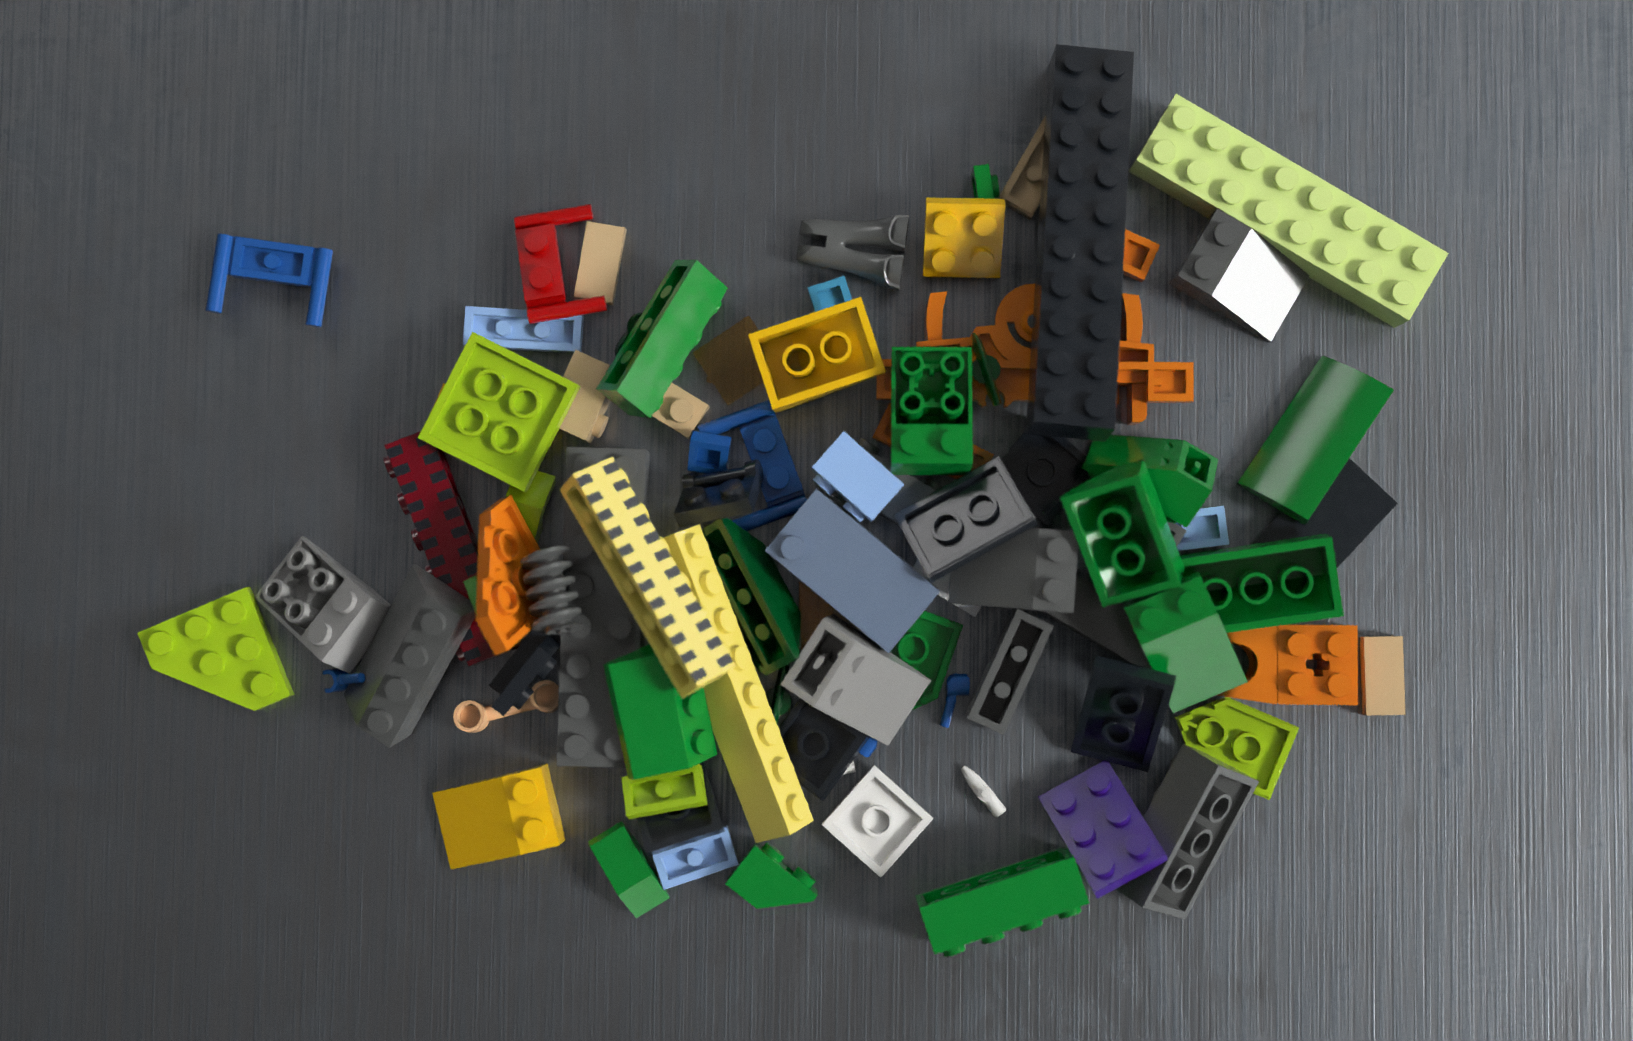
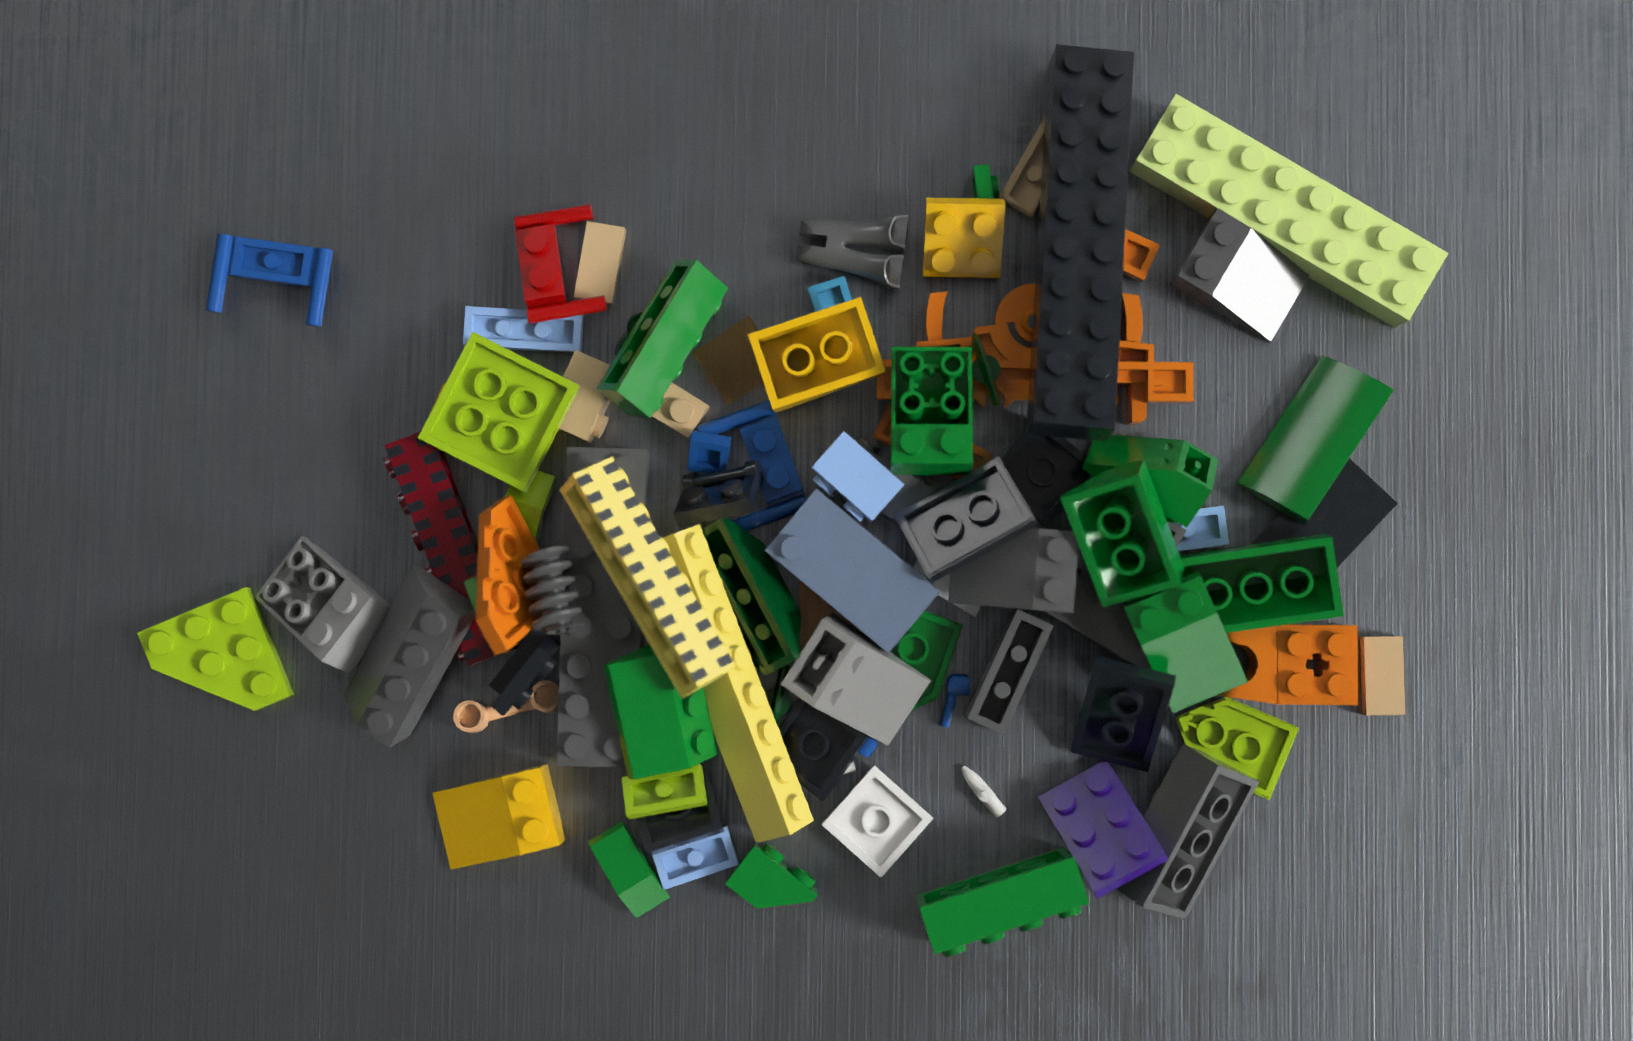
(342, 679): blue hand -> none

